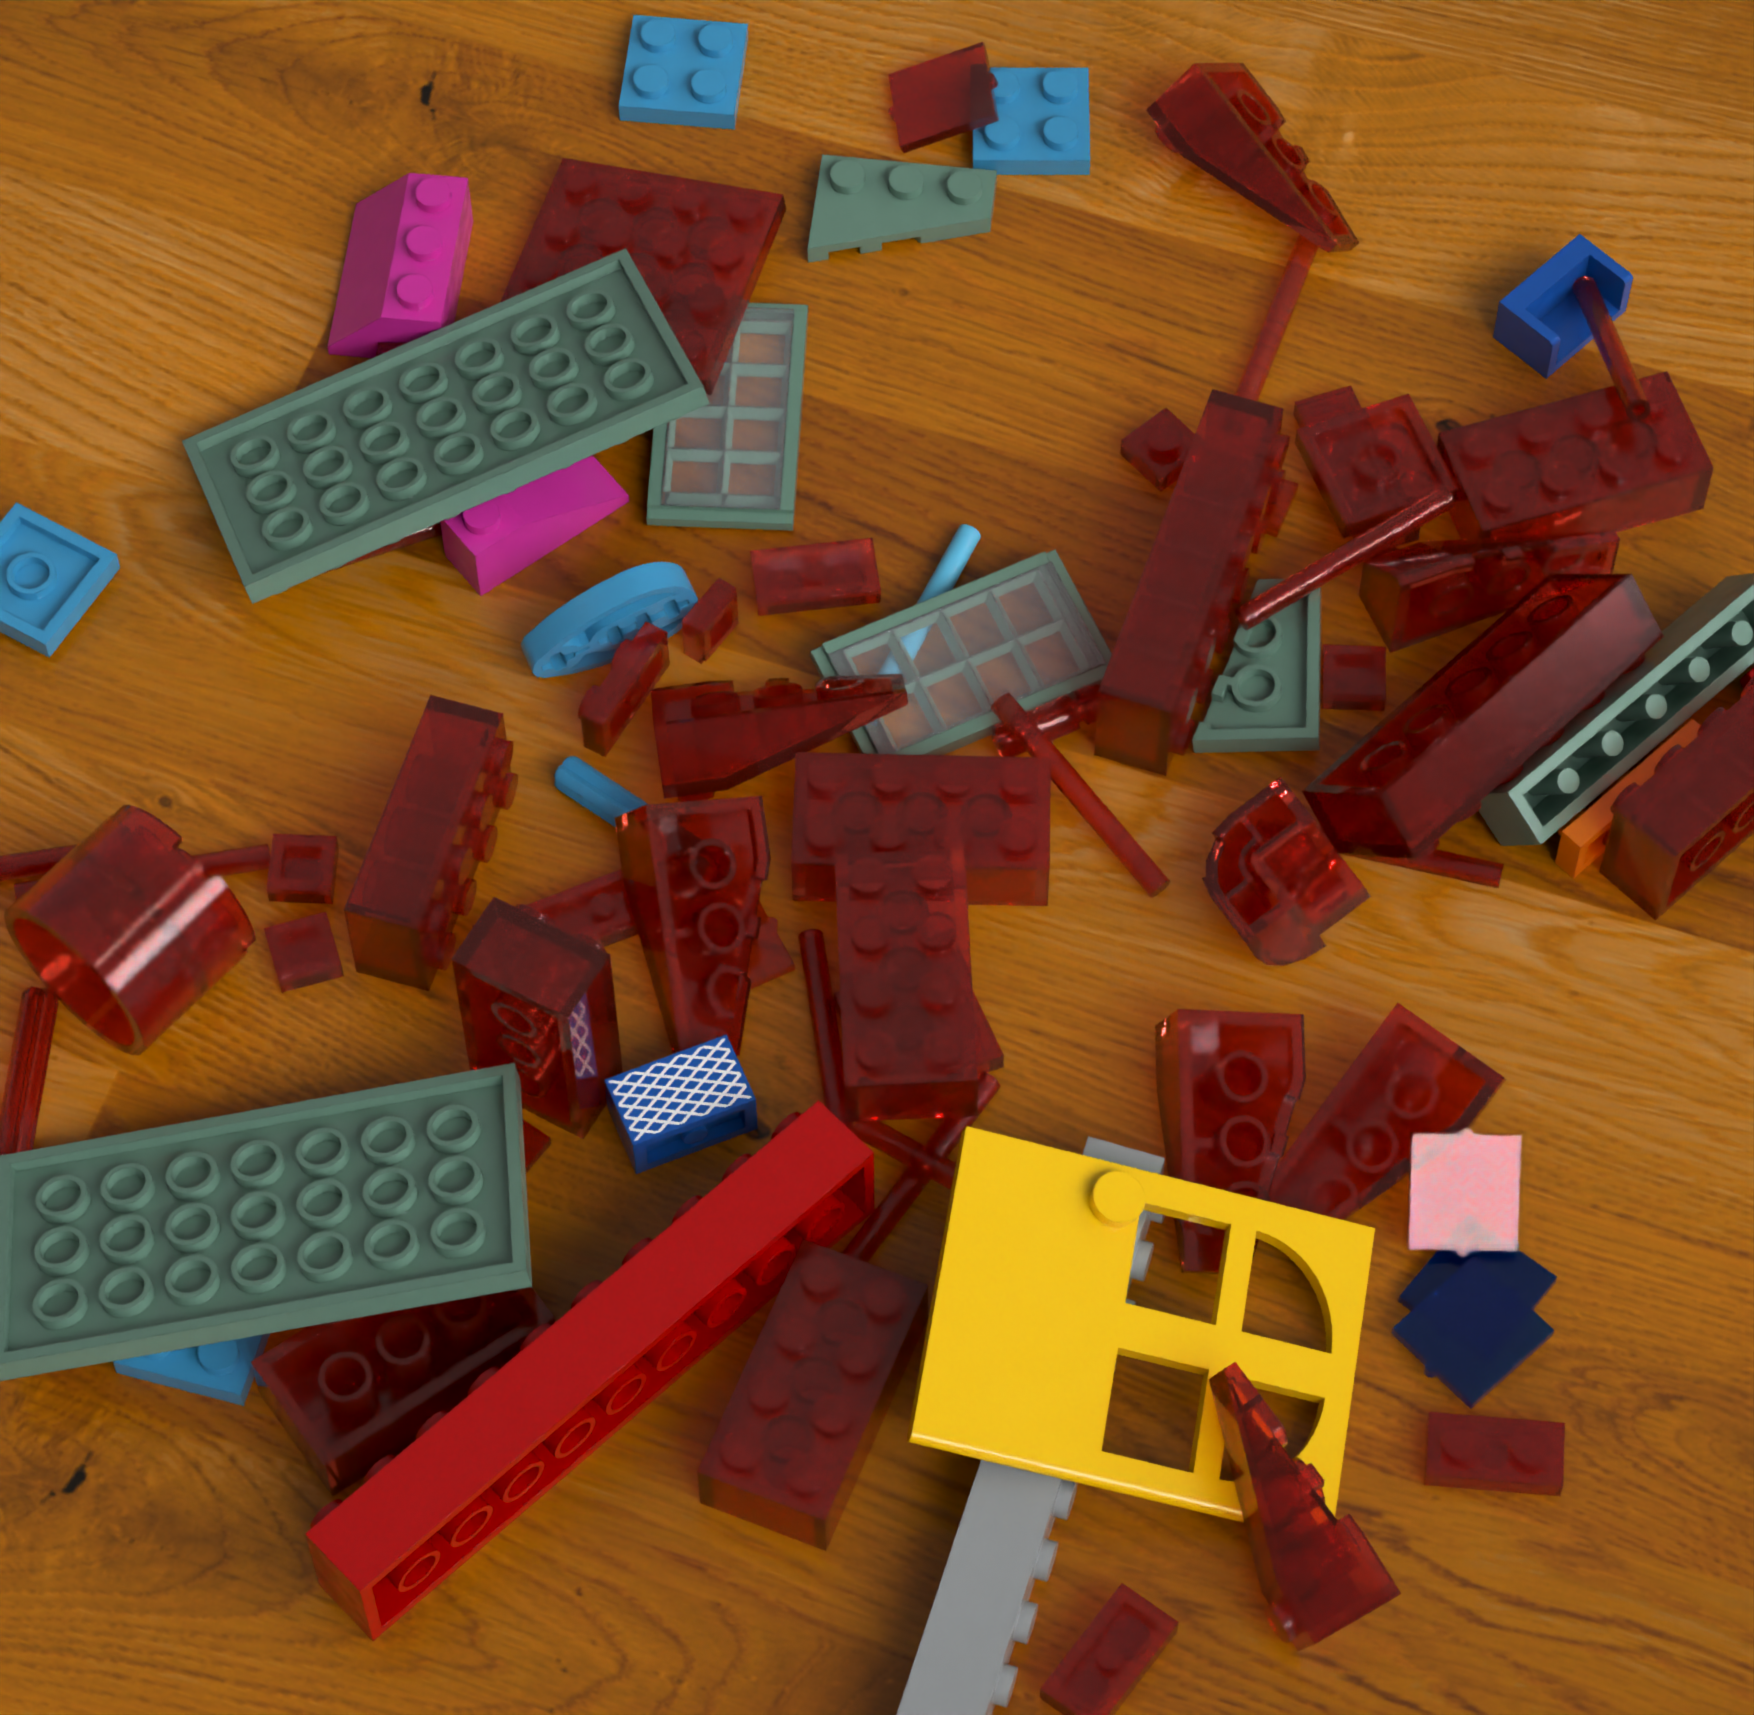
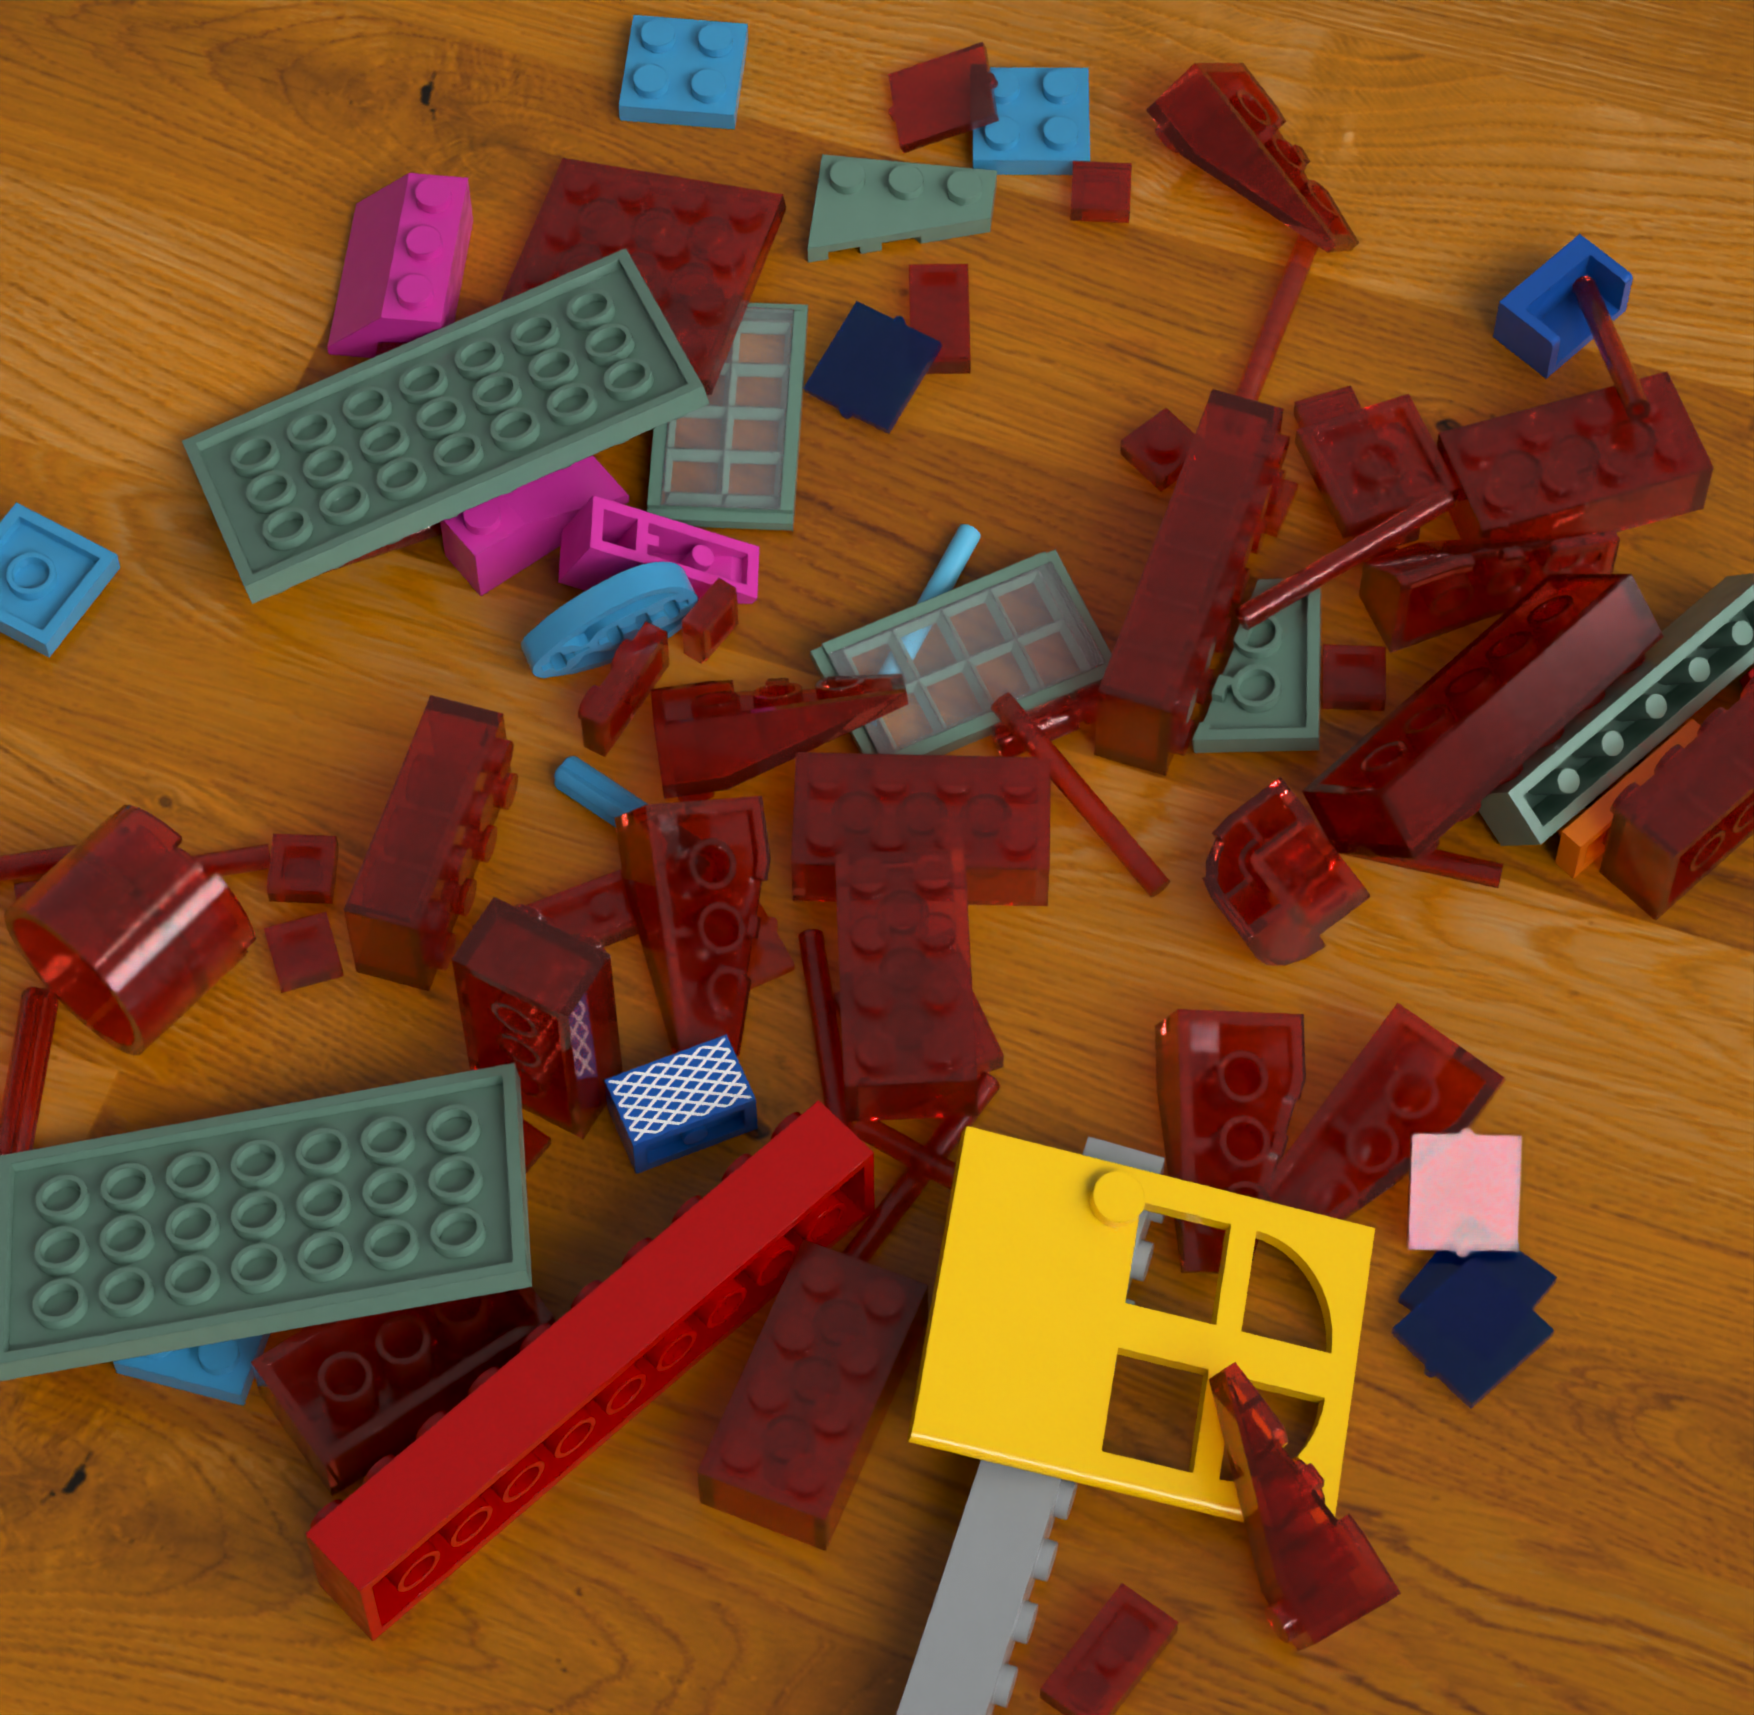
(617, 537): none -> dark pink slope
(815, 576): clear red plate -> none
(872, 367): none -> clear blue piece
(942, 312): none -> clear red tile
(1101, 192): none -> clear red tile
(1494, 1454): clear red plate -> none

